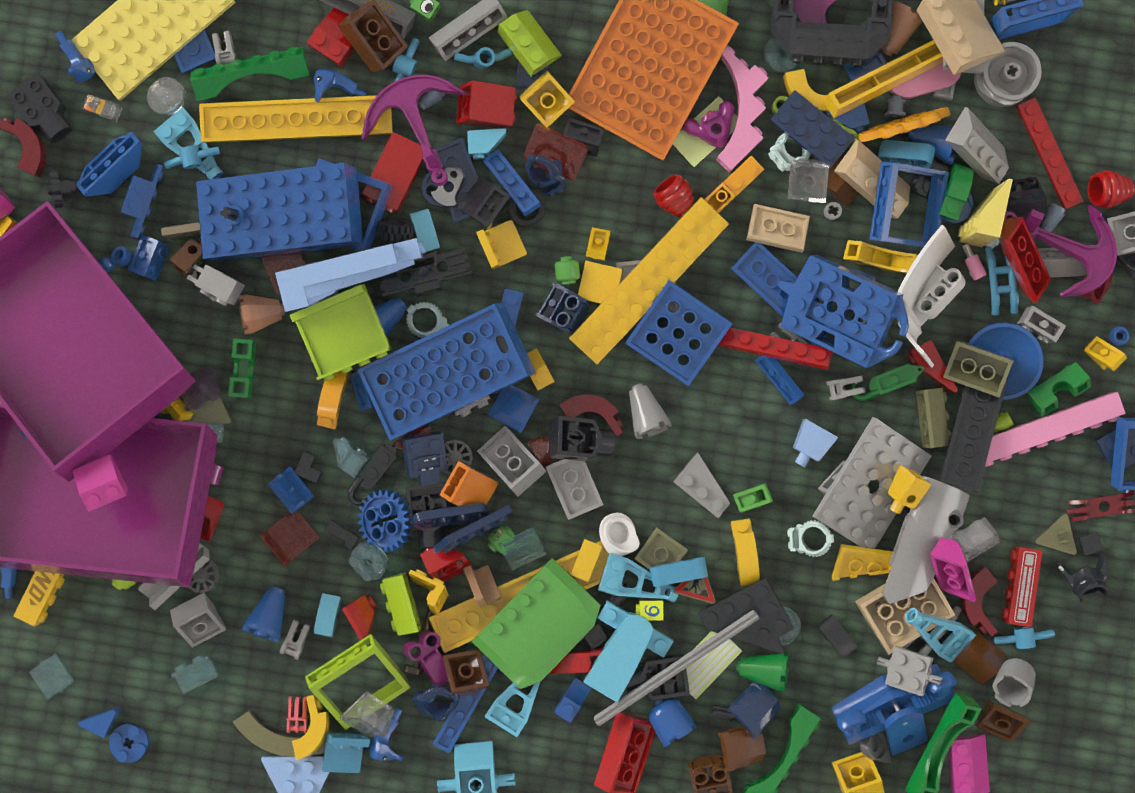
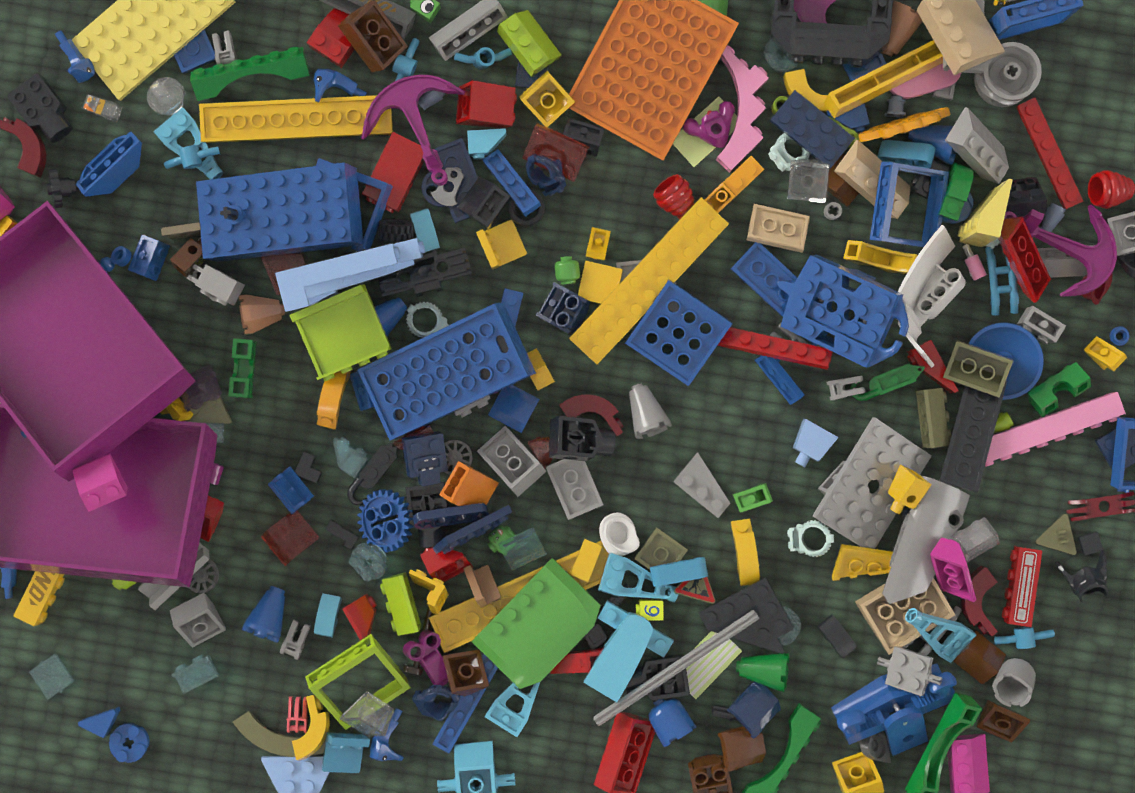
(139, 199): blue bracket -> none
(572, 700): blue arch -> none

